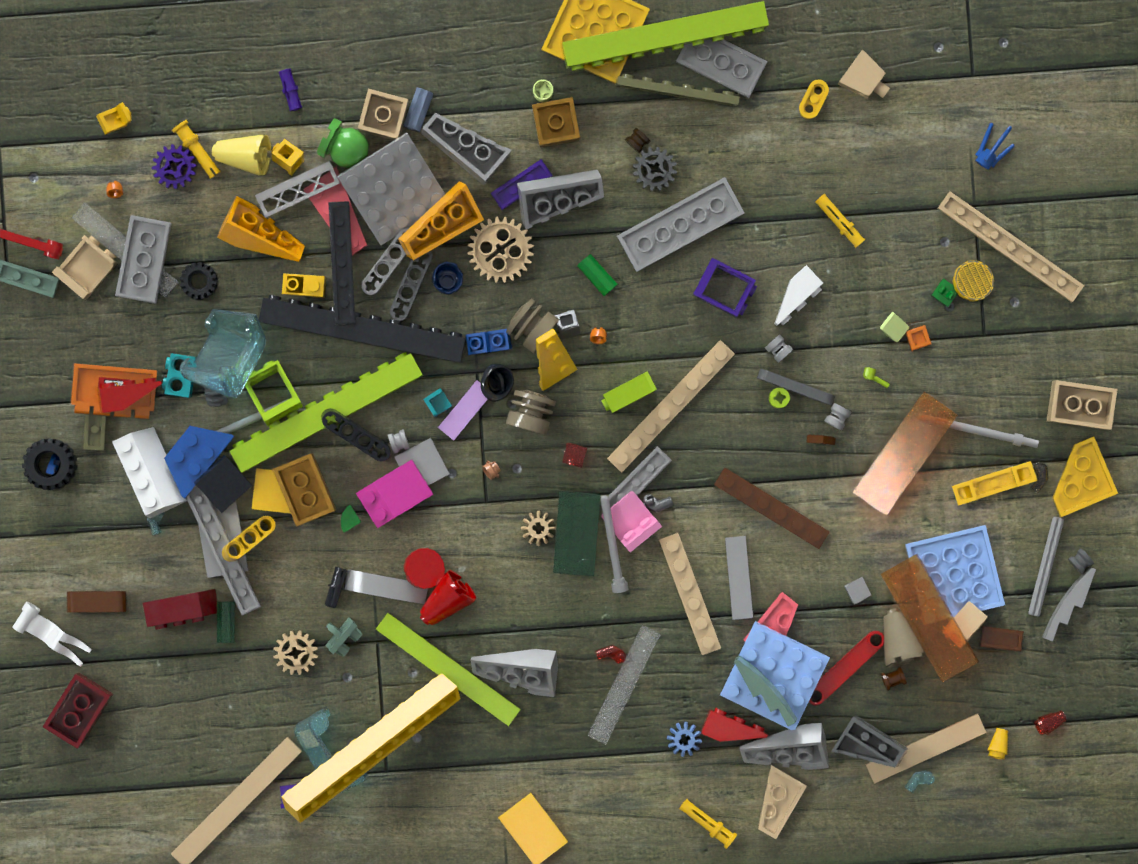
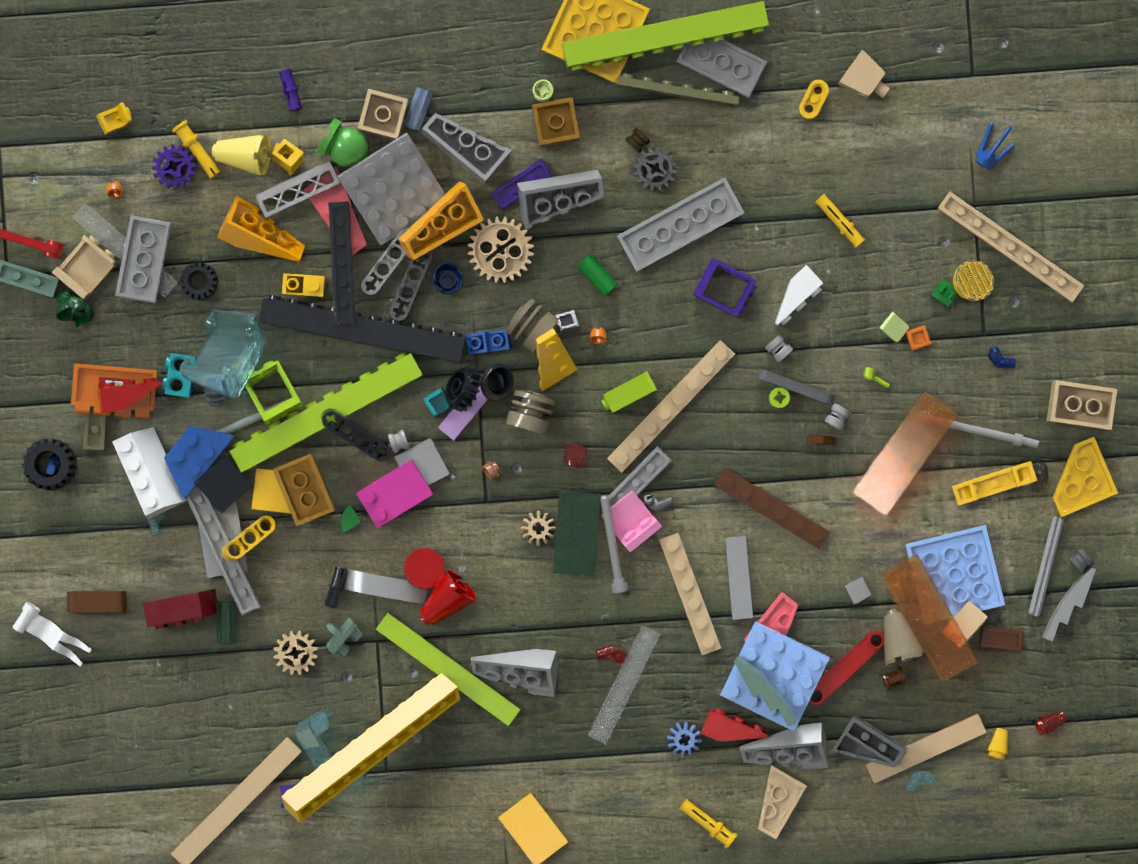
(73, 308): none -> dark green piece
(78, 710): dark red brick -> none
(462, 388): none -> black gear
(998, 359): none -> clear blue arm

